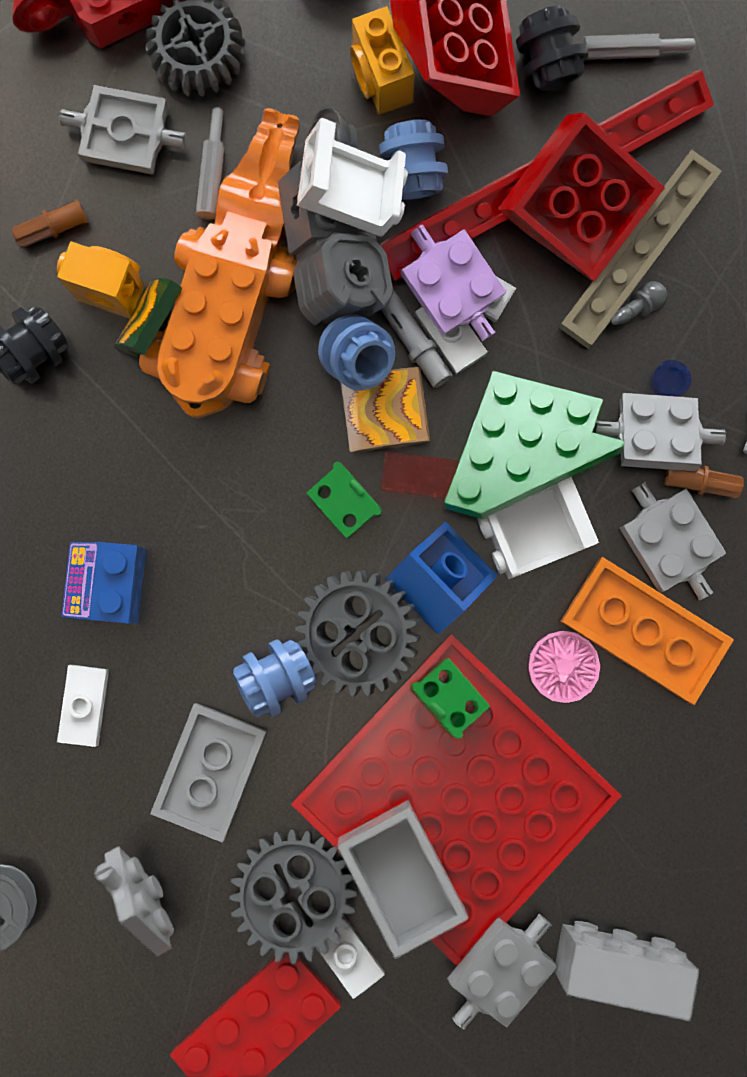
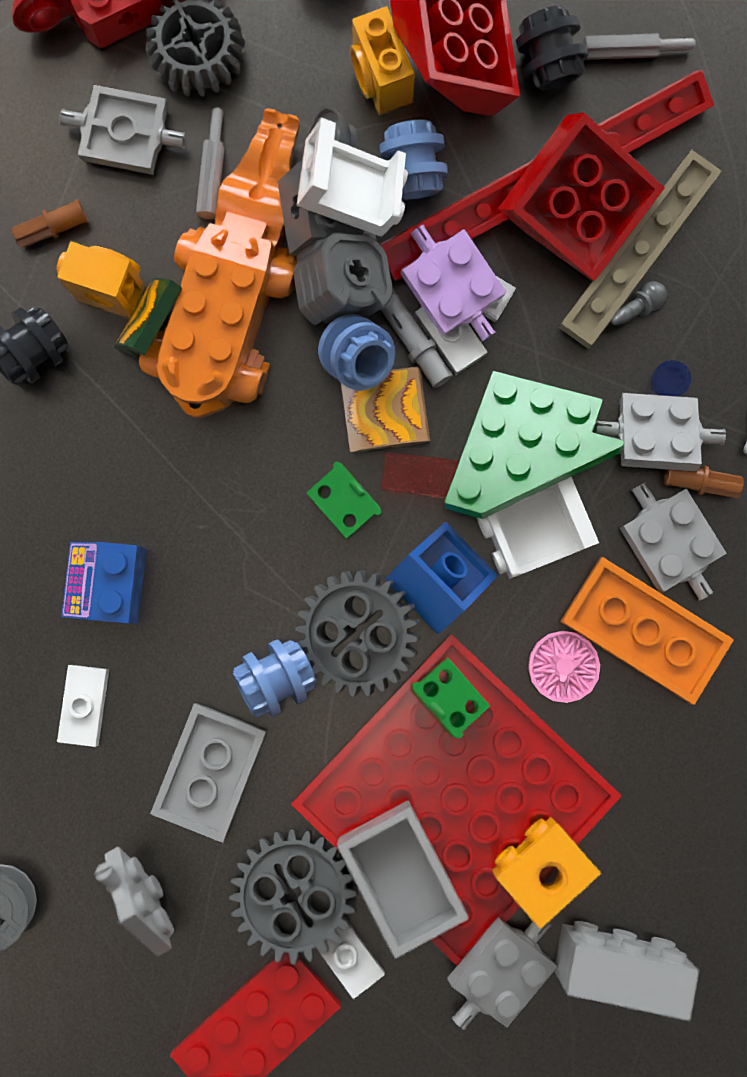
(520, 870): none -> light orange brick

